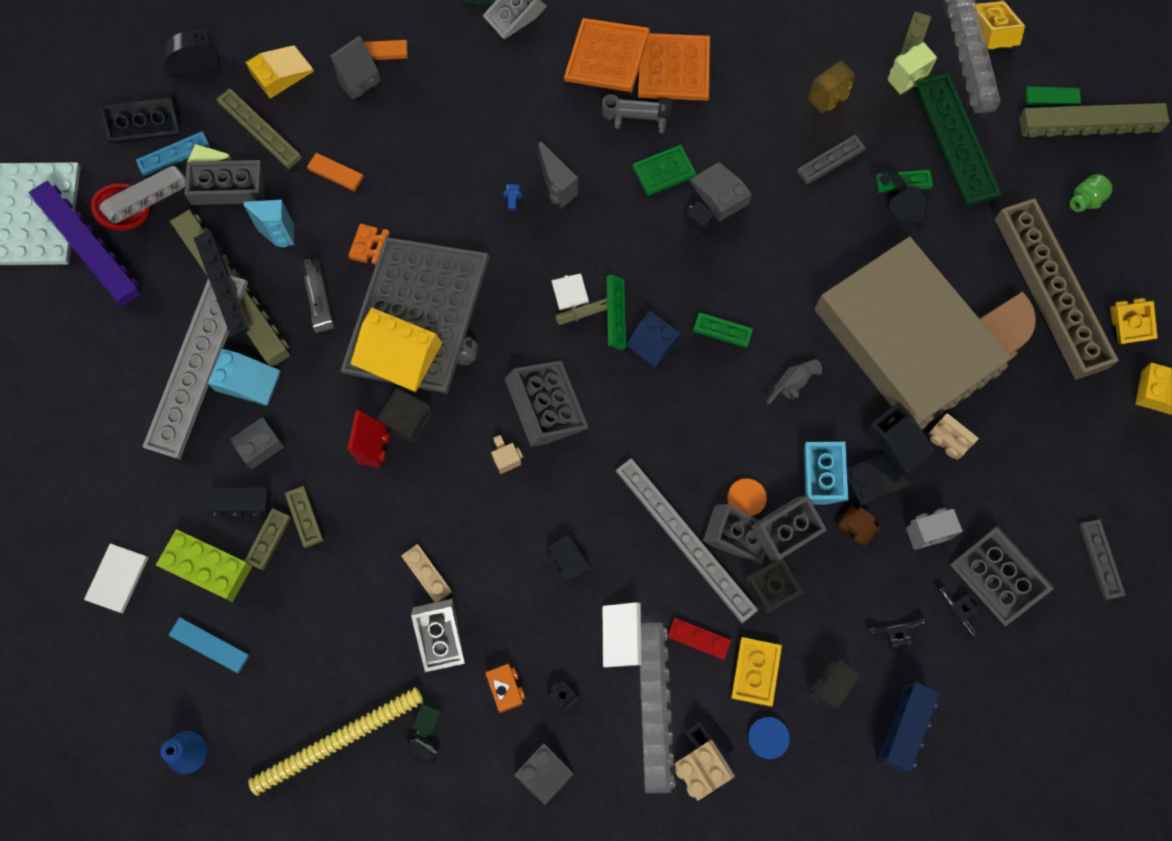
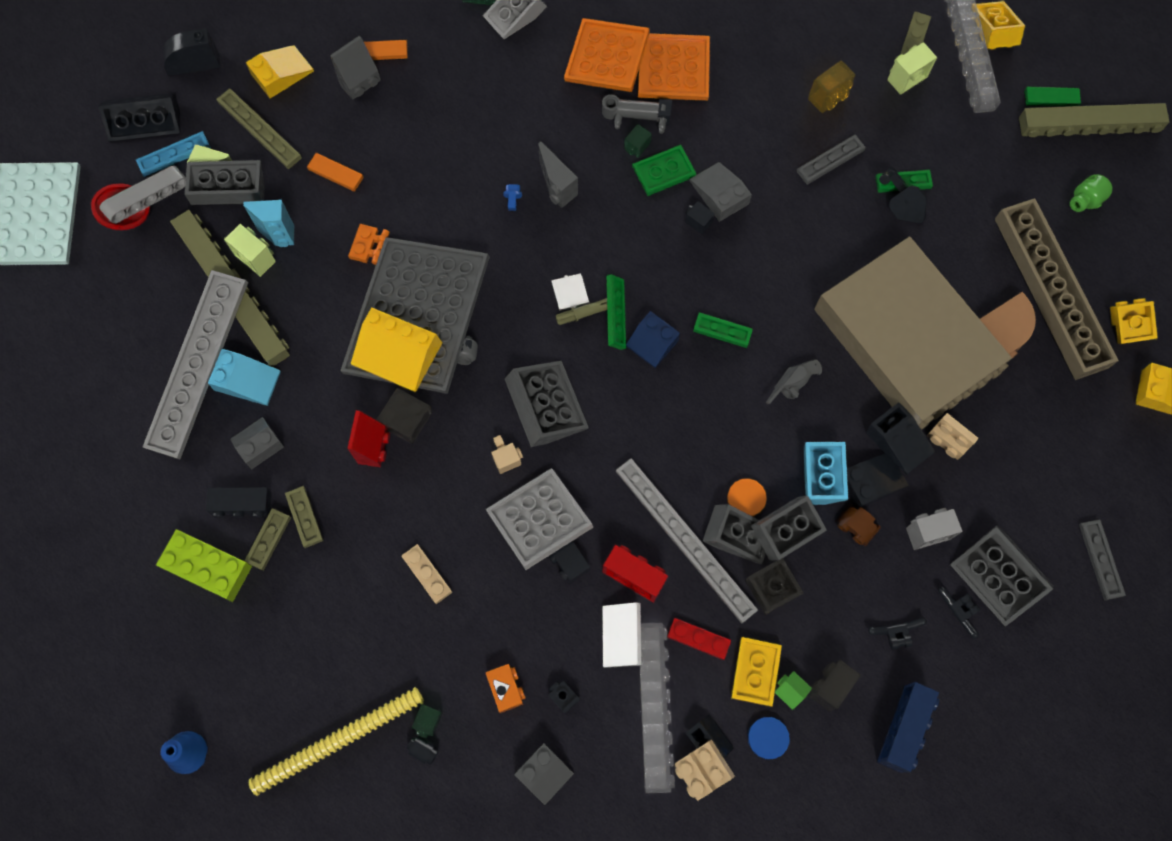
(84, 243): dark purple brick -> none
(116, 578): white tile -> none
(209, 645): dark azure tile -> none
(221, 284): black plate -> none
(250, 249): none -> yellowish green brick
(317, 296): dark grey piece -> none
(438, 635): light grey slope -> none
(539, 518): none -> light grey plate
(635, 572): none -> red brick
(637, 141): none -> clear green brick
(792, 689): none -> bright green brick
(957, 139): dark green plate -> none

